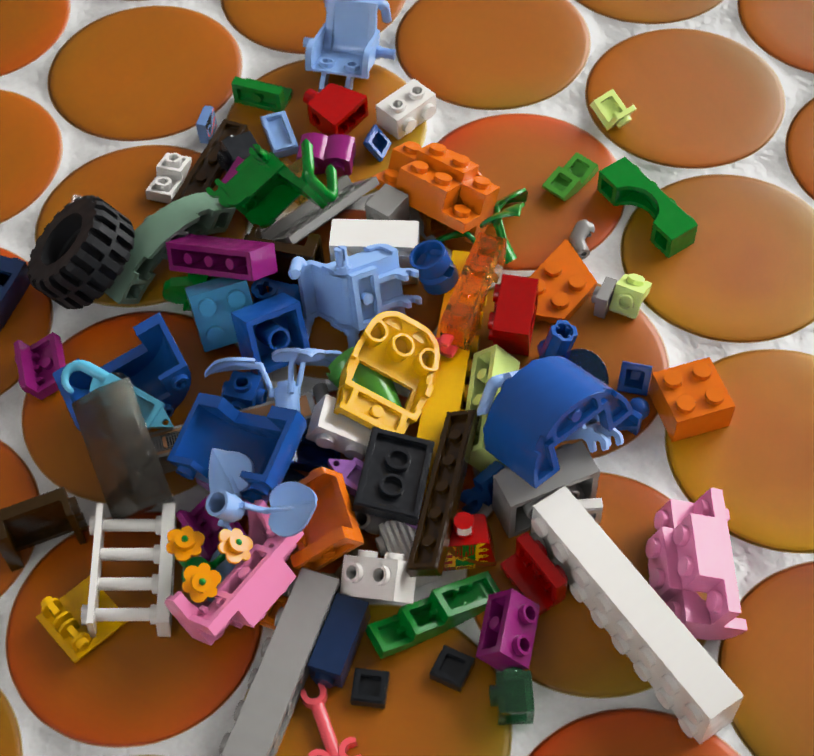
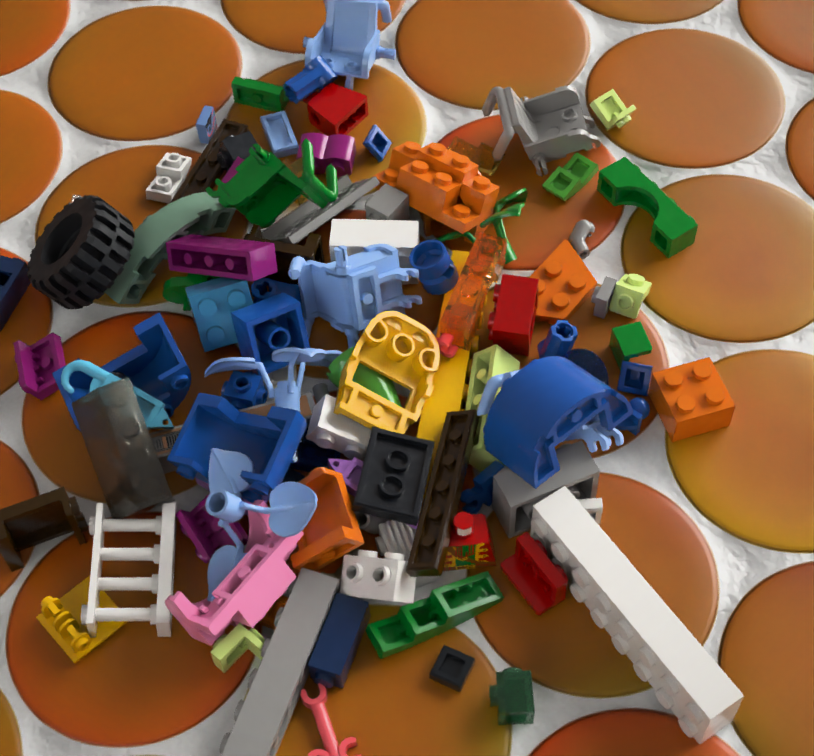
(198, 574): light orange plant -> none
(232, 646): none -> yellowish green bracket
(314, 77): none -> blue piece
(370, 688): black tile -> none
(406, 109): white brick -> none
(481, 156): none -> clear yellow slope
(508, 630): magenta brick -> none
(546, 124): none -> light grey piece
(629, 342): none -> green panel
(694, 556): bright pink piece -> none

